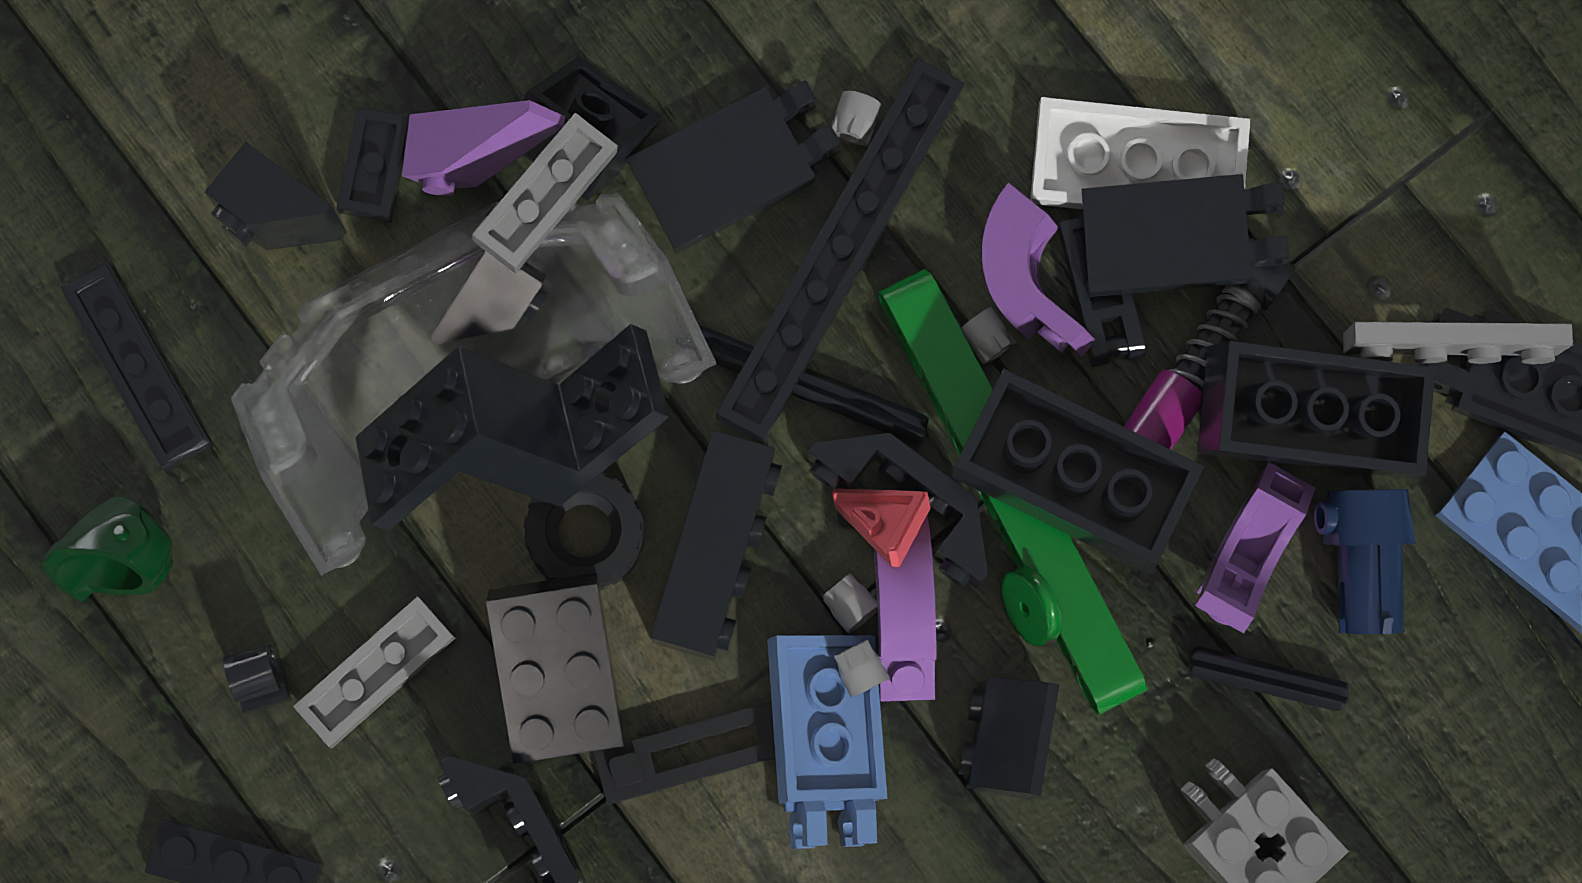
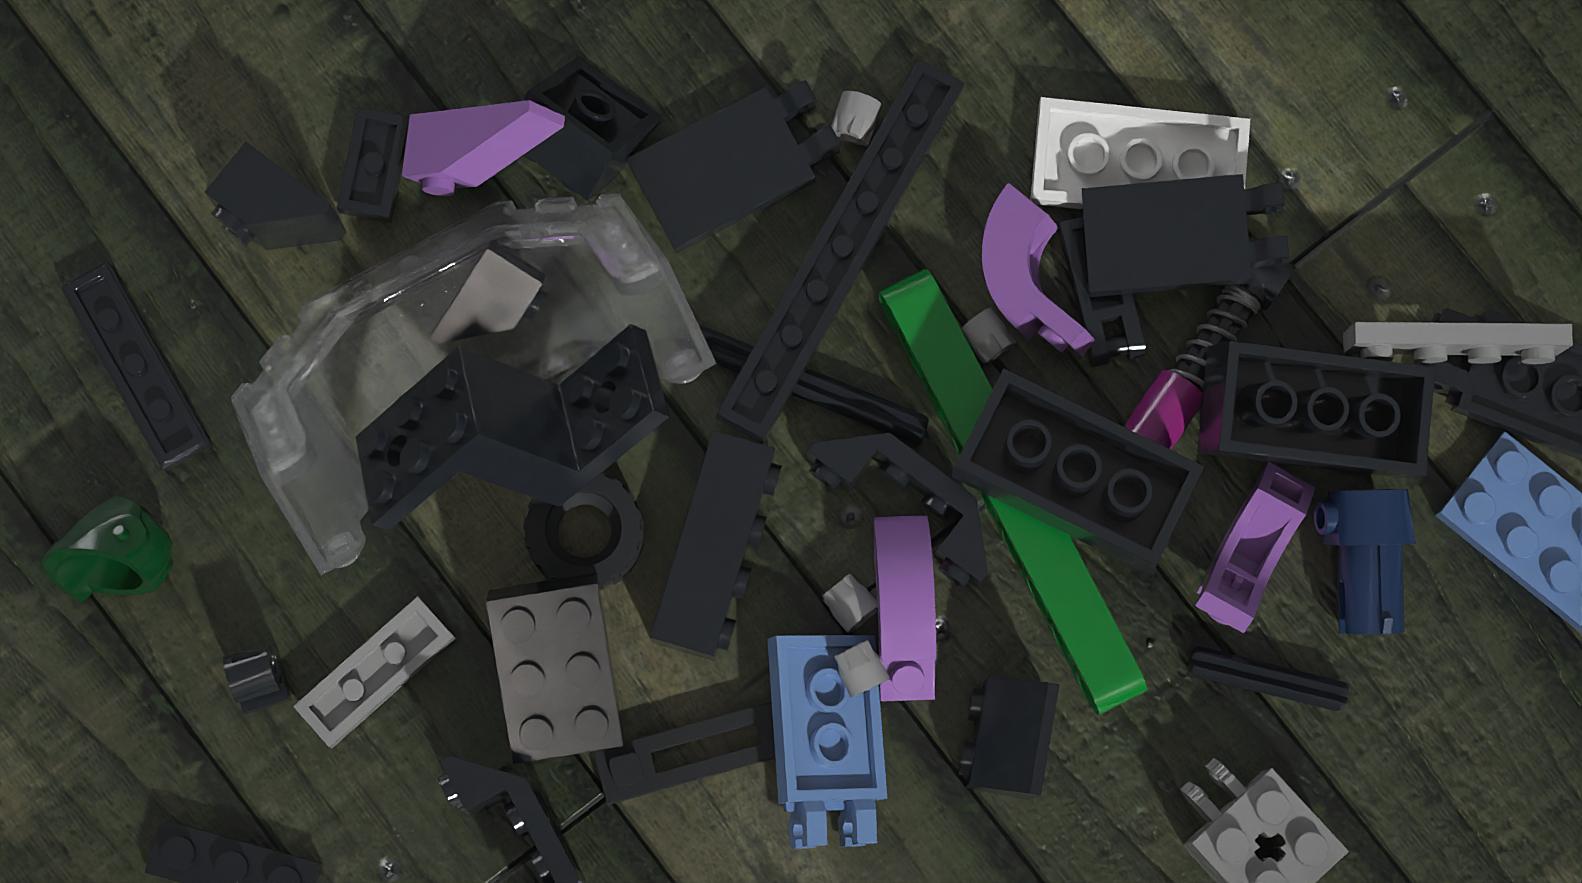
(544, 193): light grey plate -> none
(884, 518): coral tile -> none
(1031, 605): green piece -> none

